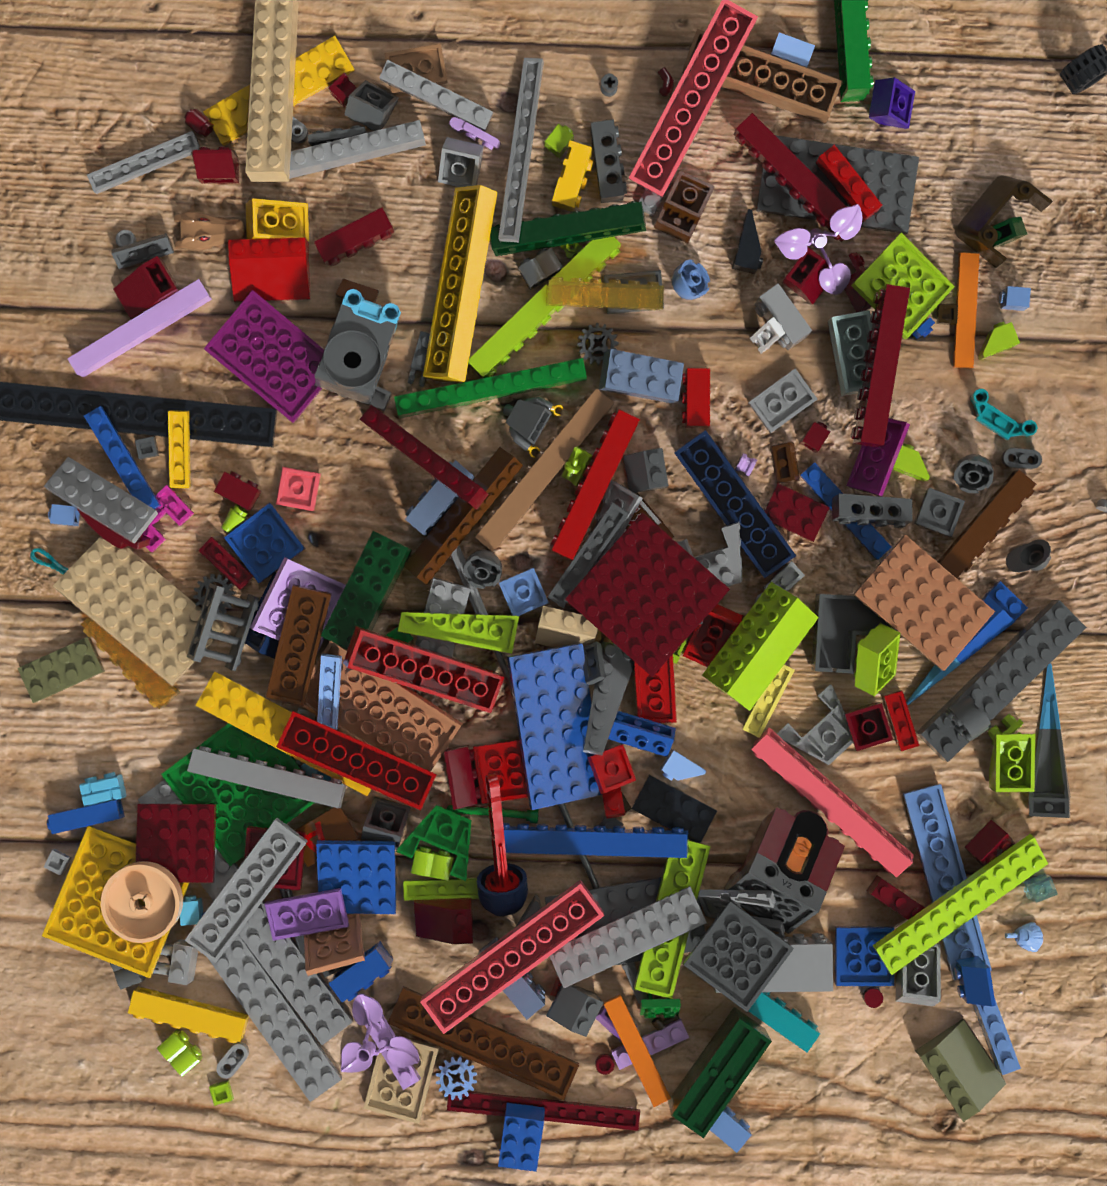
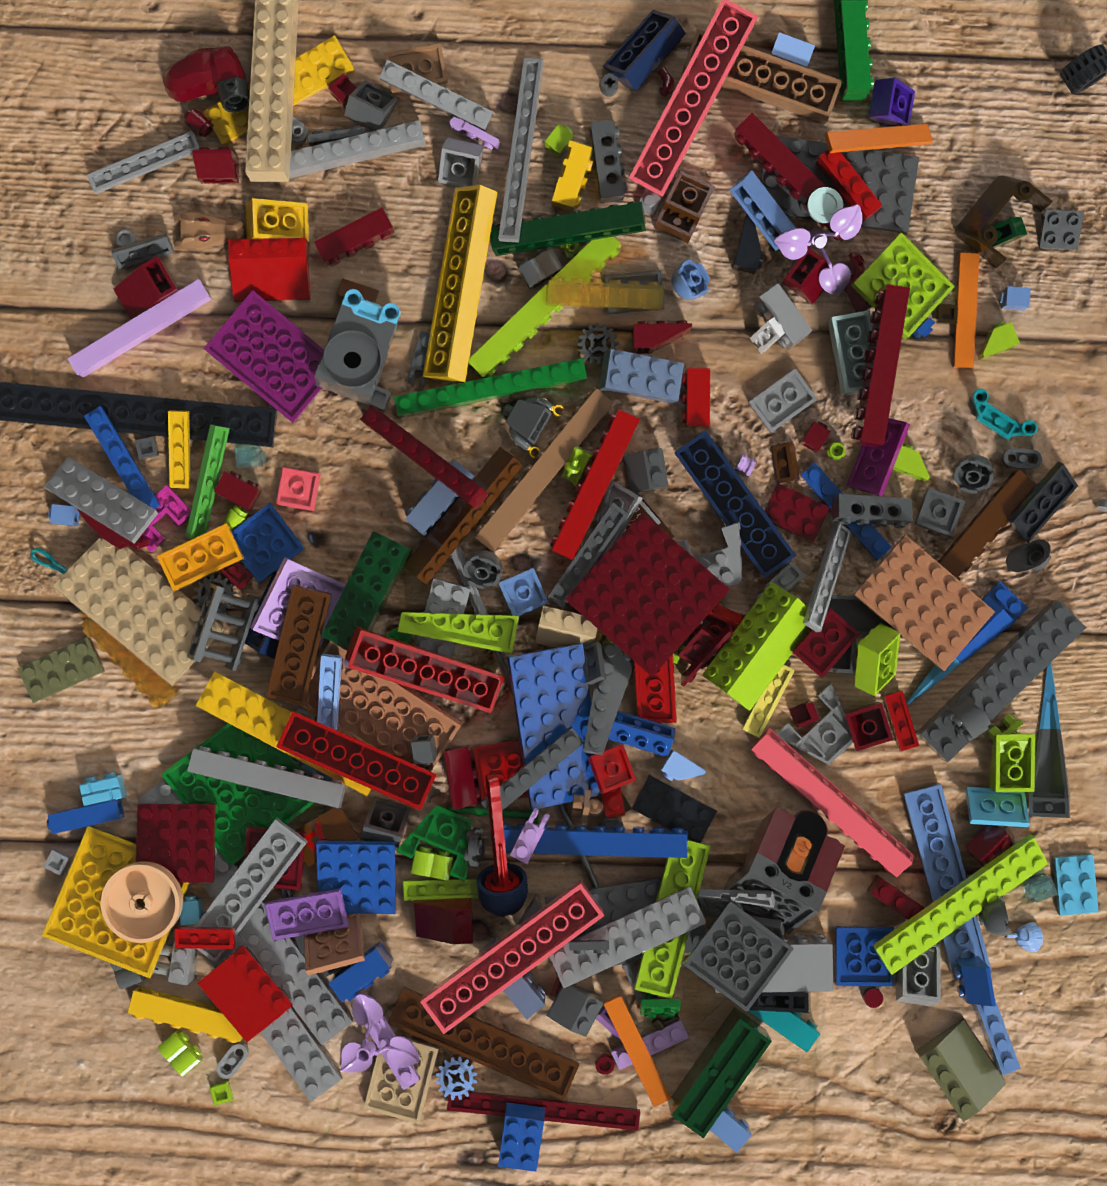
(200, 557): none -> light orange plate
(204, 937): none -> red plate
(207, 73): none -> dark red piece
(207, 481): none -> bright green plate
(245, 993): none -> red slope
(249, 457): none -> clear light blue brick
(424, 749): none -> dark grey brick
(475, 847): none -> dark grey plate
(529, 838): none -> lavender hinge
(537, 767): none -> dark grey plate
(583, 806): none -> medium nougat hips
(597, 946): none -> dark grey plate
(645, 49): none -> dark blue slope
(652, 337): none -> dark red slope
(700, 649): none -> dark red bracket
(761, 207): none -> medium blue brick
(783, 1002): none -> black slope
(804, 714): none -> dark red panel
(824, 204): none -> light aqua piece
(824, 648): none -> dark red plate
(827, 577): none -> light grey tile
(841, 450): none -> lime plate
(878, 138): none -> orange tile
(995, 918): none -> dark grey cylinder
(997, 807): none -> medium azure plate
(1043, 502): none -> black plate
(1061, 229): none -> dark grey hinge
(1075, 884): none -> medium azure plate

